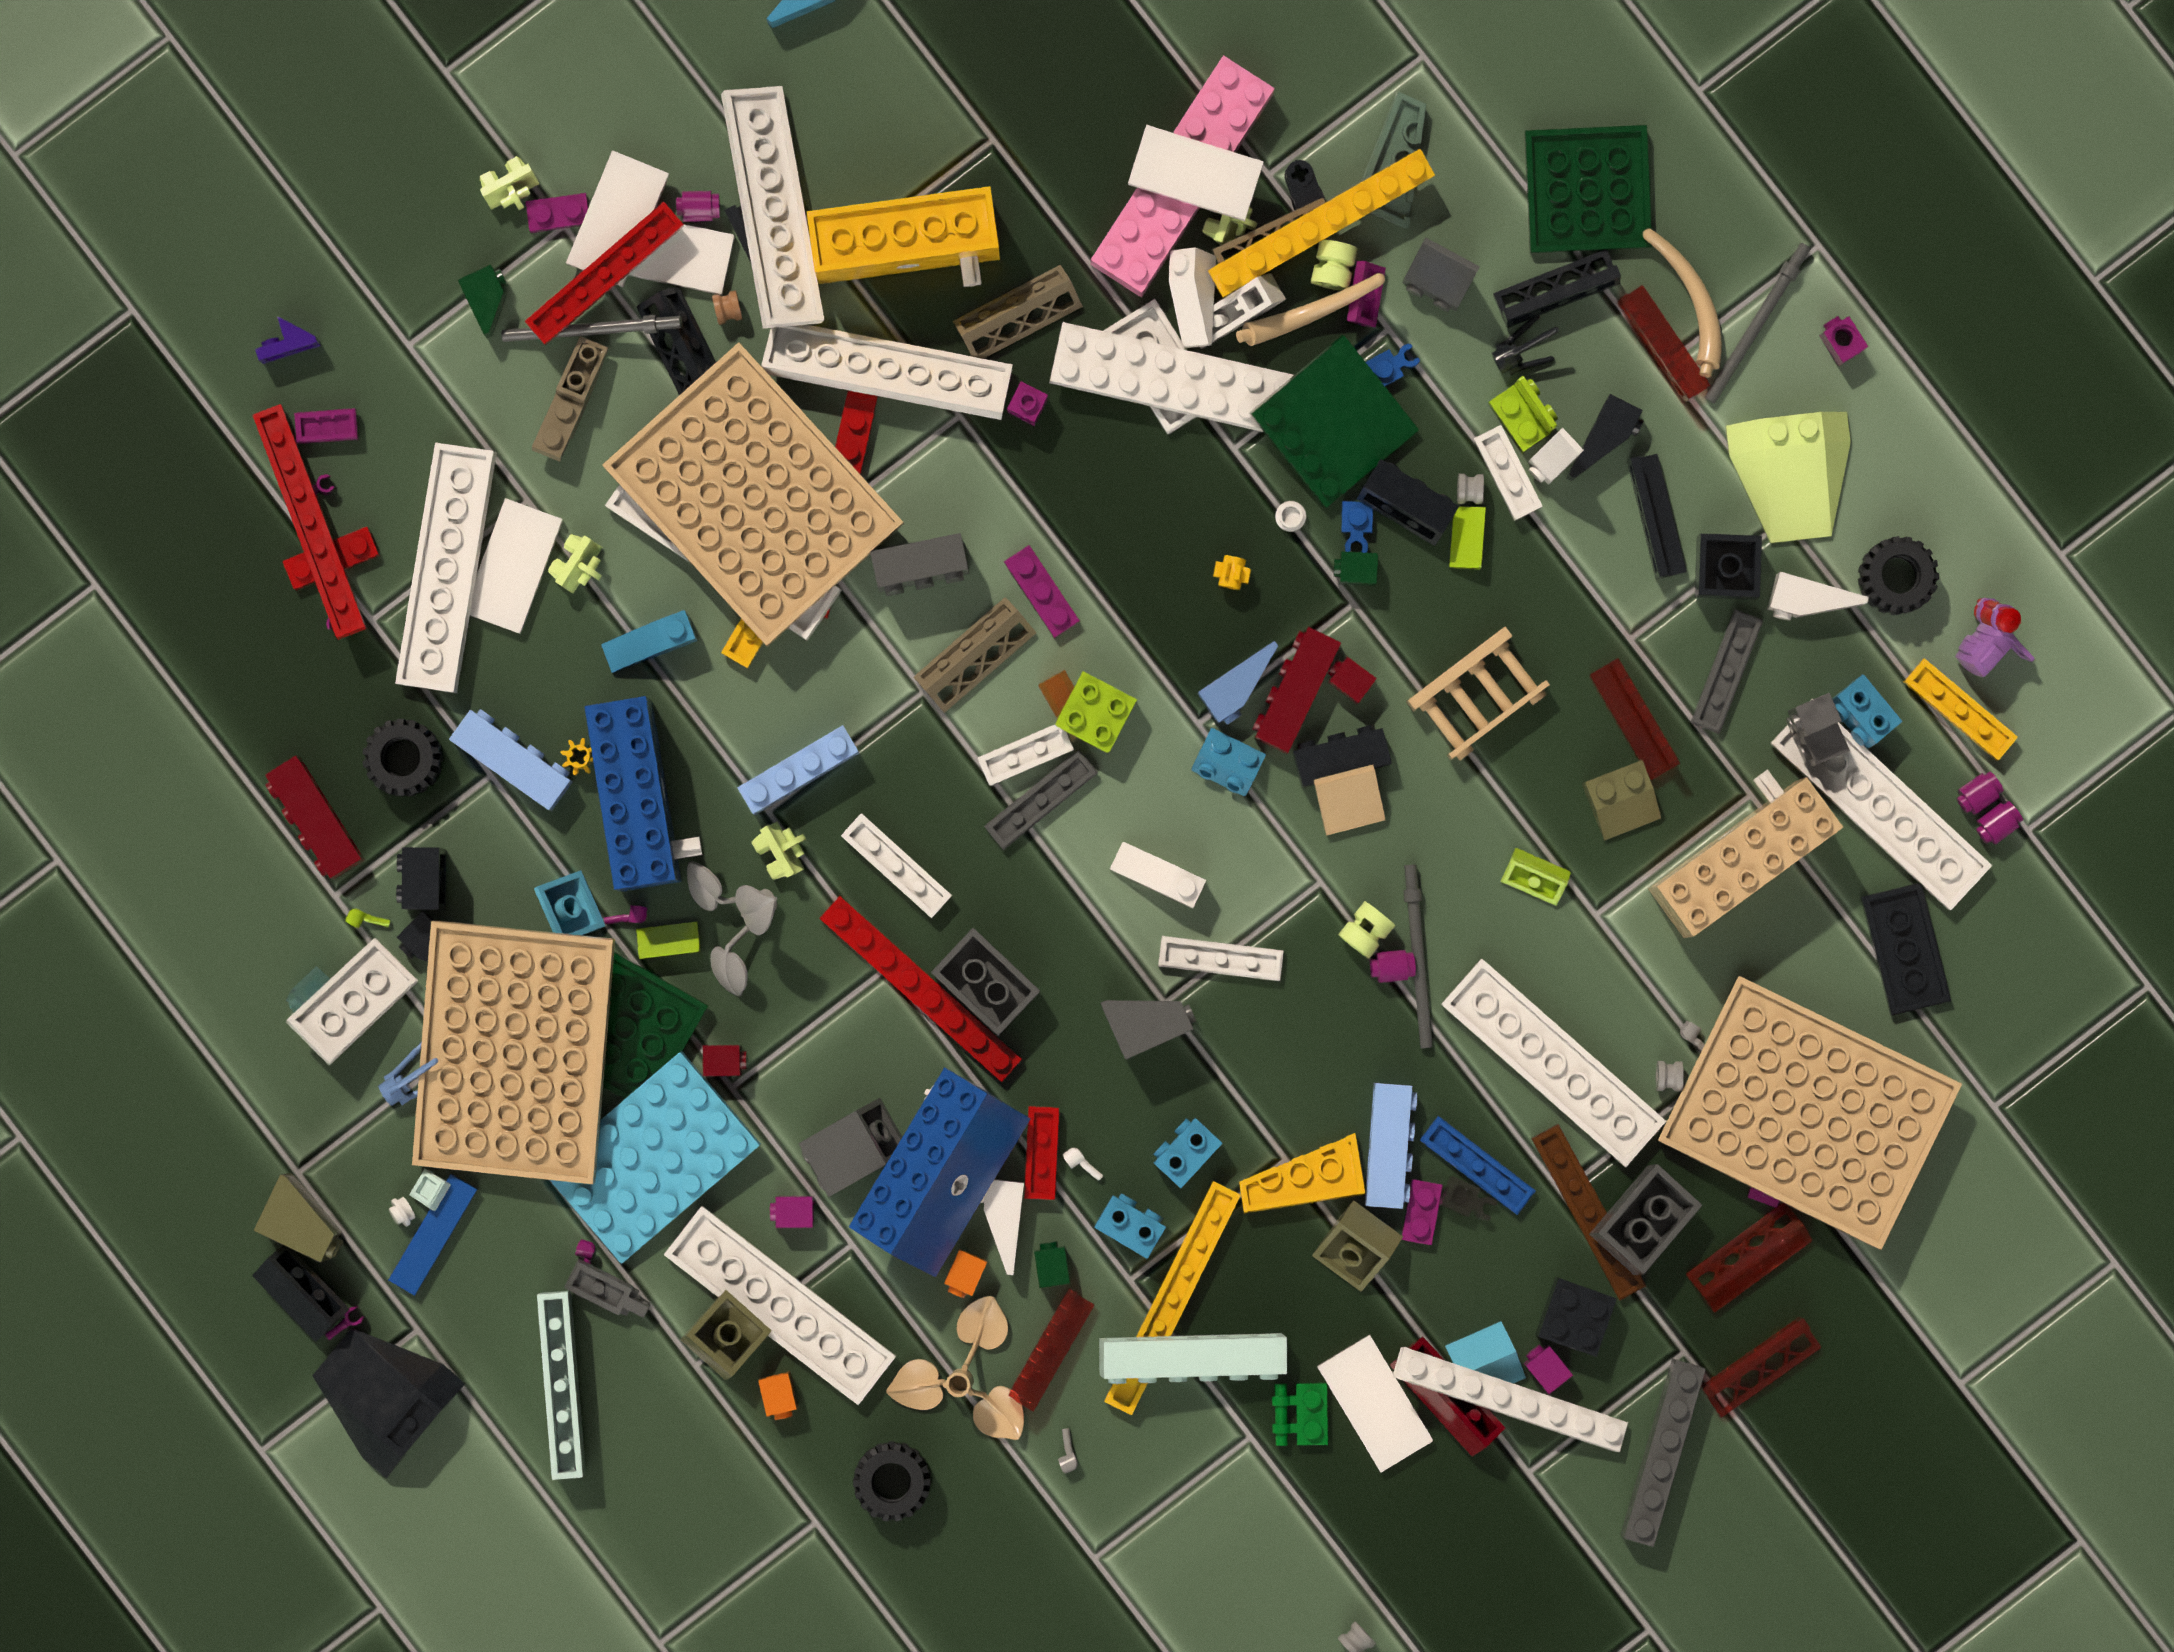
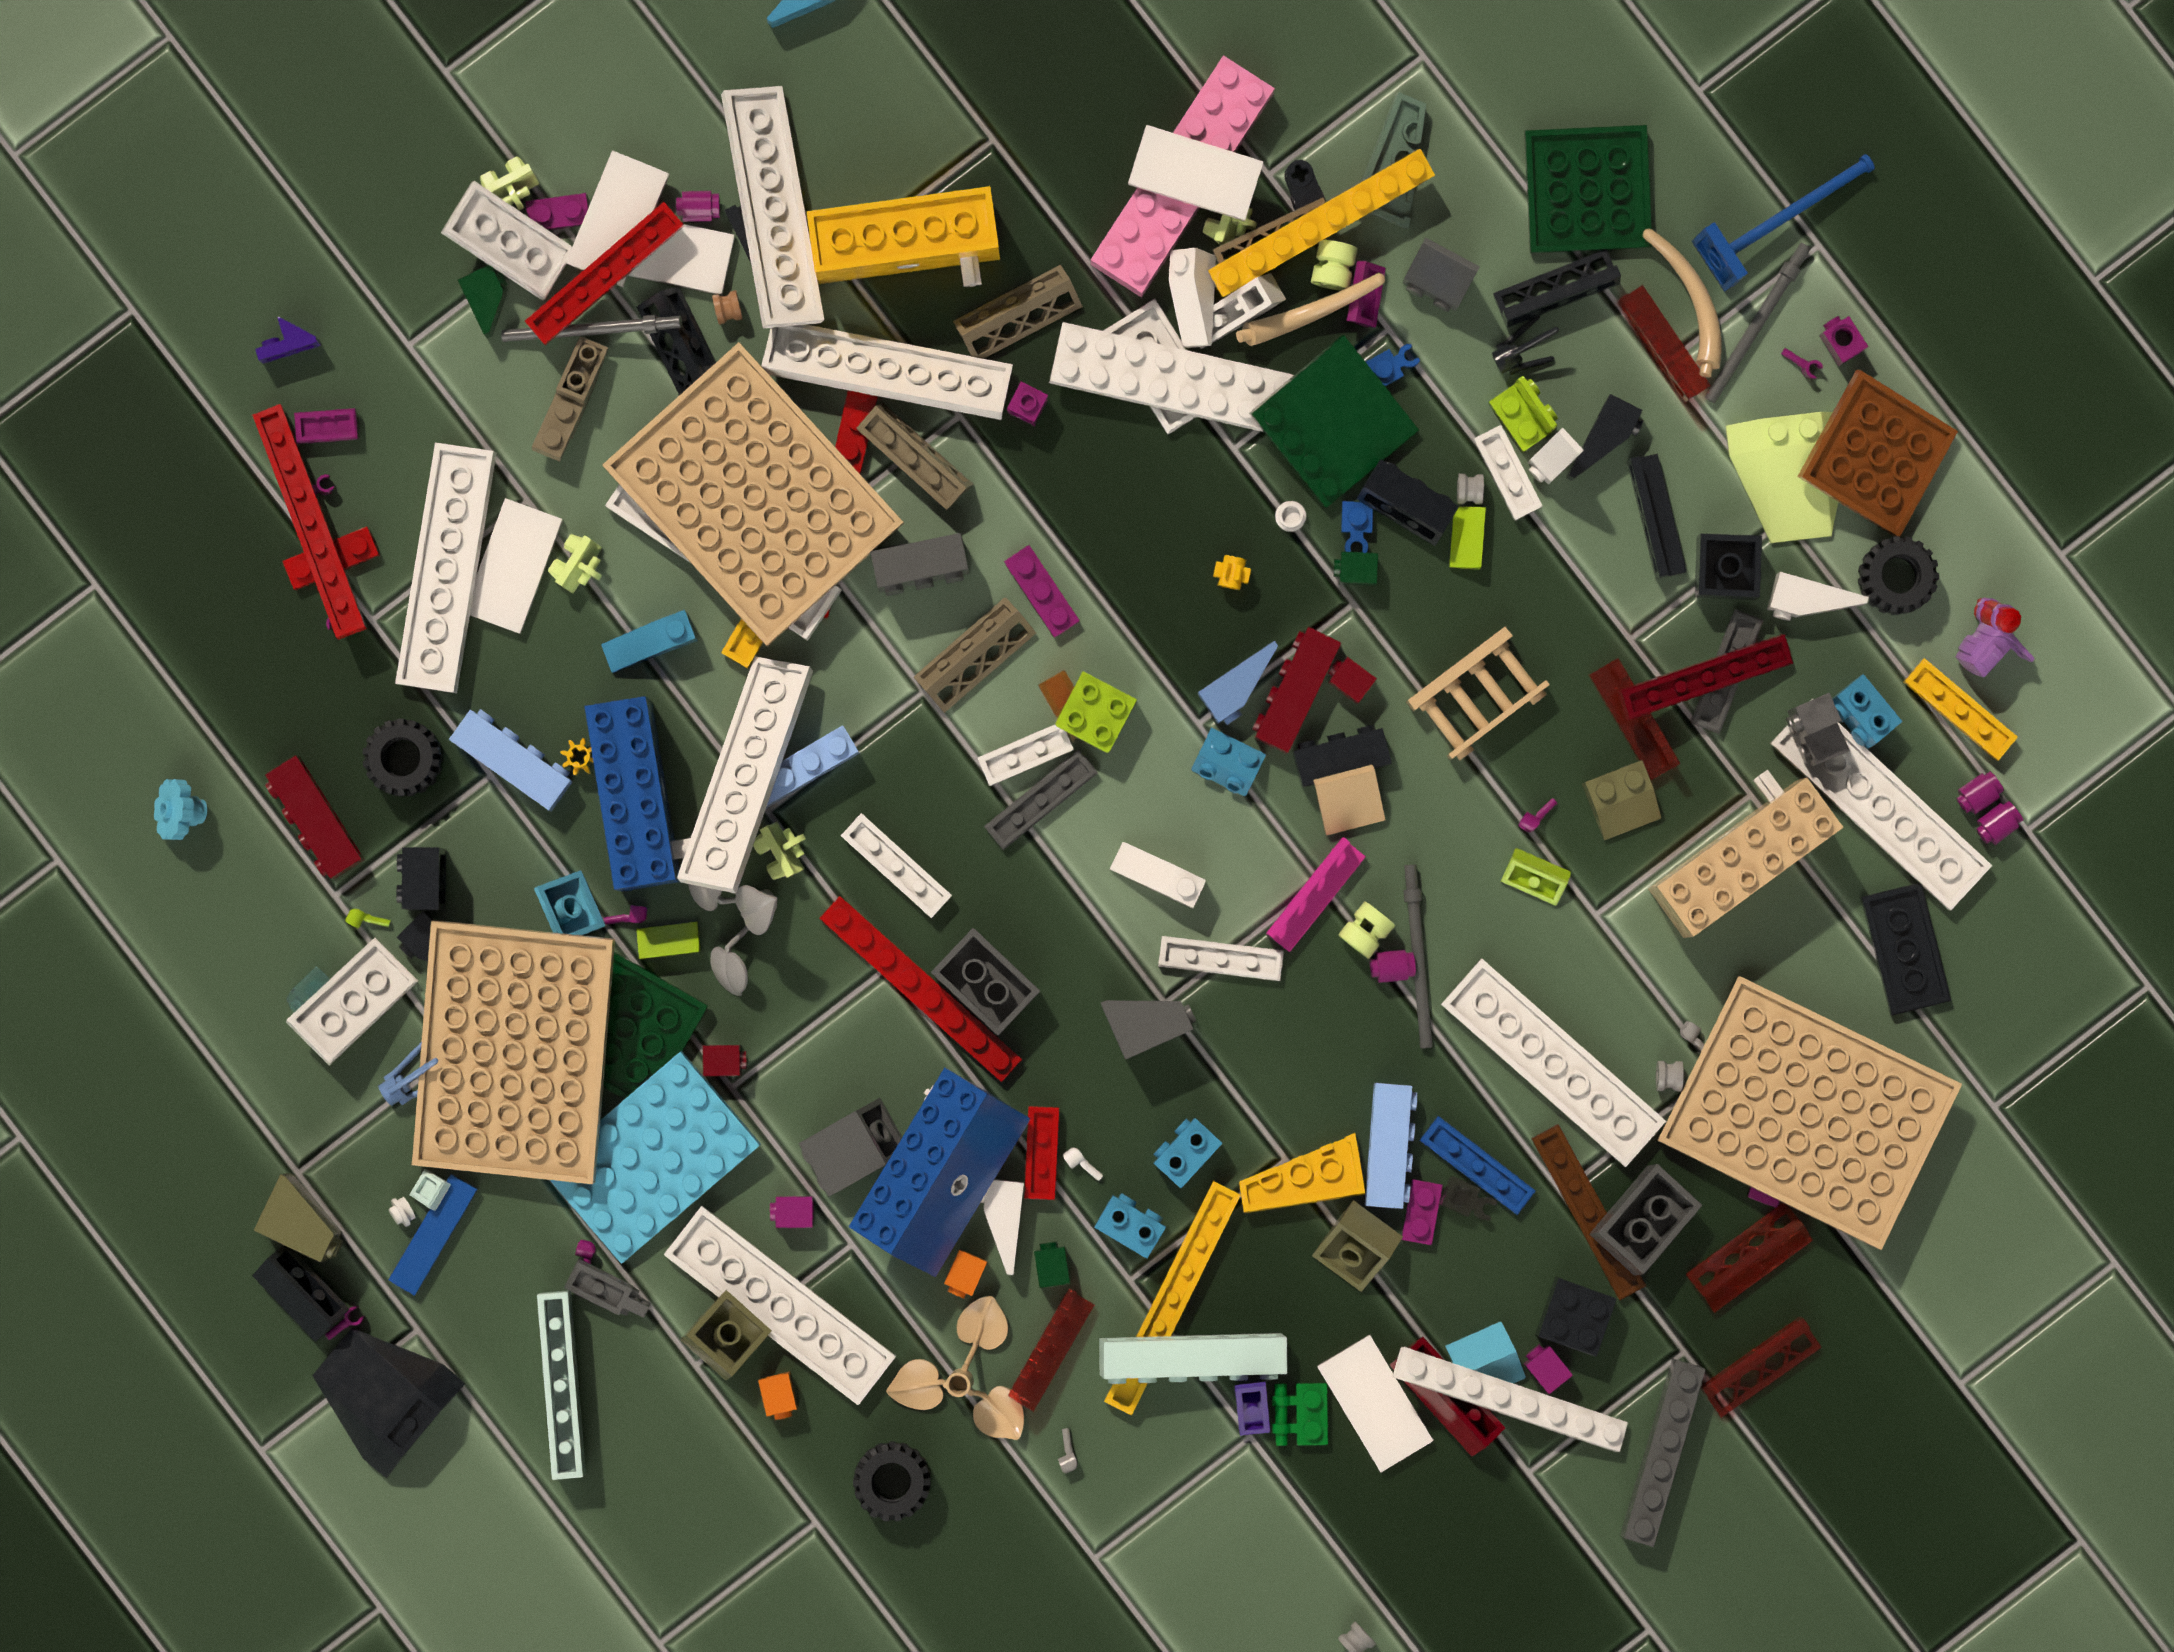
(177, 809): none -> medium azure plant
(507, 240): none -> white tile
(745, 774): none -> white plate
(914, 455): none -> dark tan fence
(1252, 1408): none -> dark purple slope
(1315, 894): none -> dark pink fence
(1530, 822): none -> magenta hand
(1705, 677): none -> dark red tile
(1721, 255): none -> blue tile
(1802, 363): none -> magenta hand
(1877, 453): none -> dark orange plate

